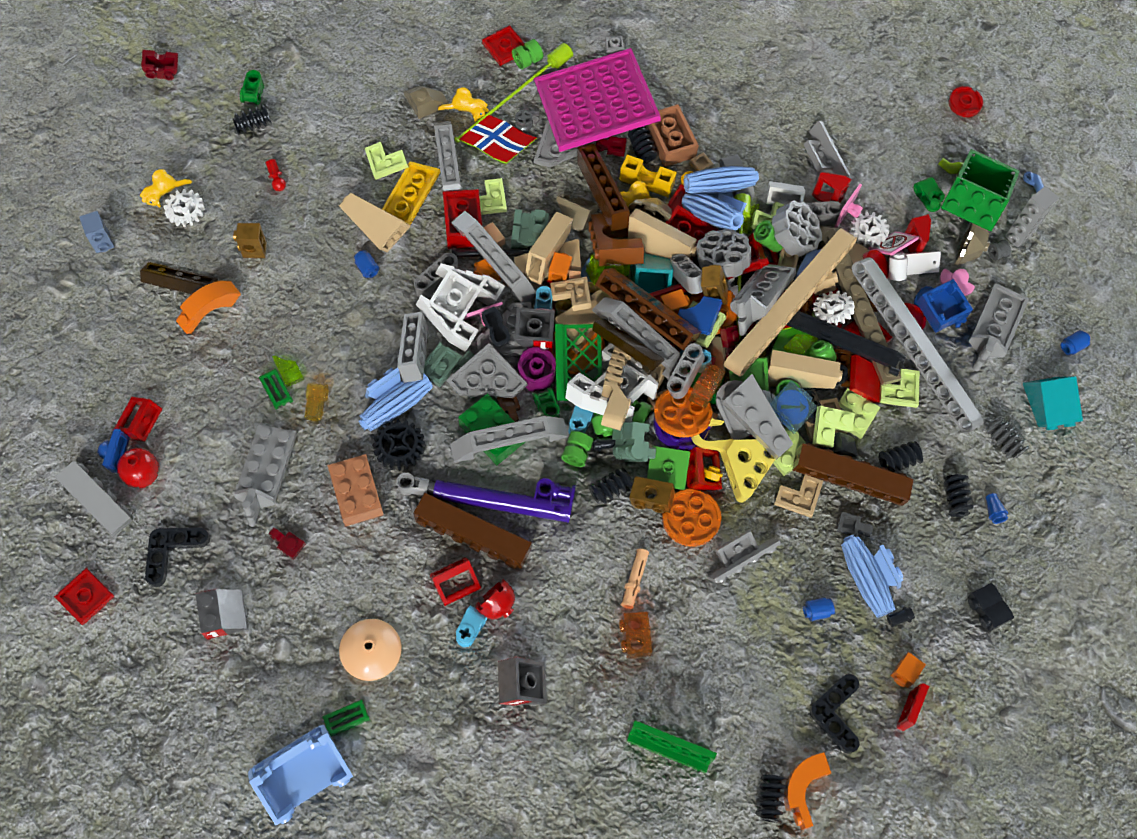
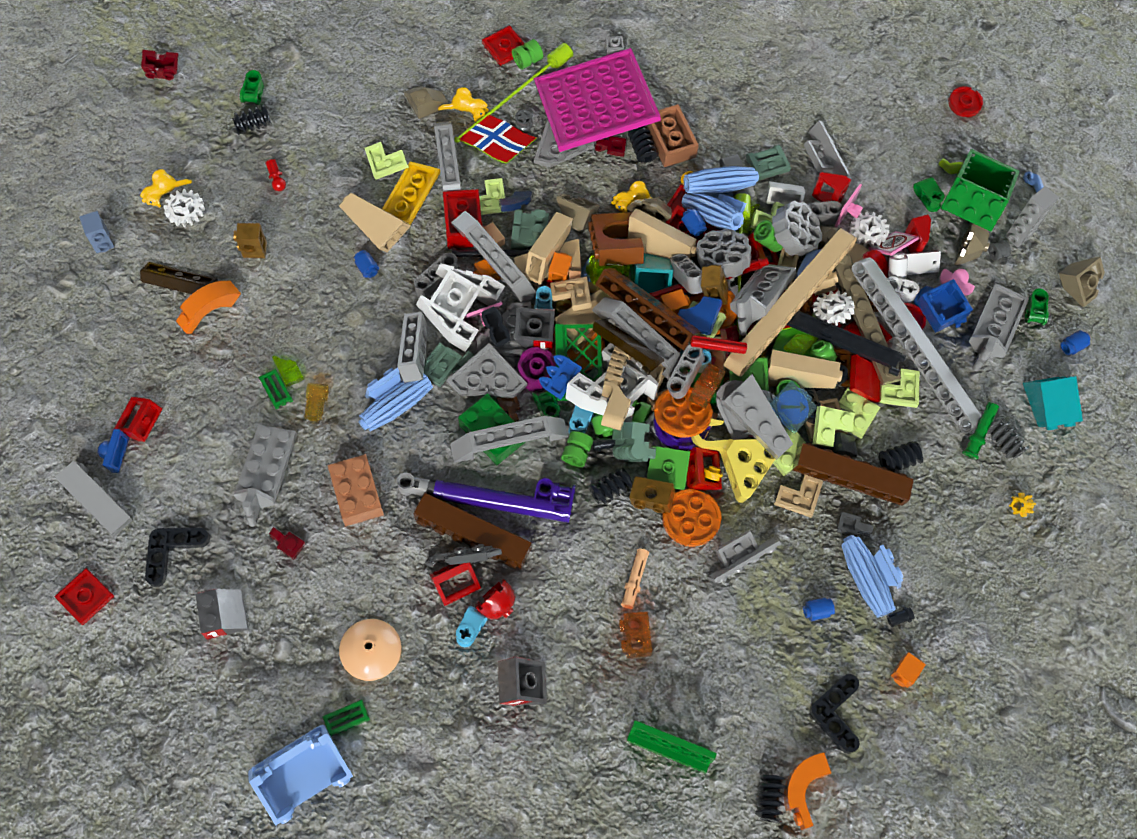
(138, 468): red cylinder -> none
(405, 431): black gear -> none
(464, 555): none -> dark grey plate
(515, 201): none -> dark blue tile
(560, 376): none -> blue plate
(603, 187): reddish brown brick -> none
(657, 182): yellow arch -> none
(694, 222): none -> blue brick
(701, 162): tan tile -> none
(718, 344): none -> red axle
(770, 166): none -> sand green plate
(905, 288): none -> white beam
(912, 707): red tile -> none
(957, 494): black piece -> none
(977, 439): none -> green pin
(990, 607): black brick -> none
(996, 509): blue cone -> none
(1017, 507): none -> yellow gear
(1037, 310): none -> green piece
(1082, 278): none -> dark tan slope

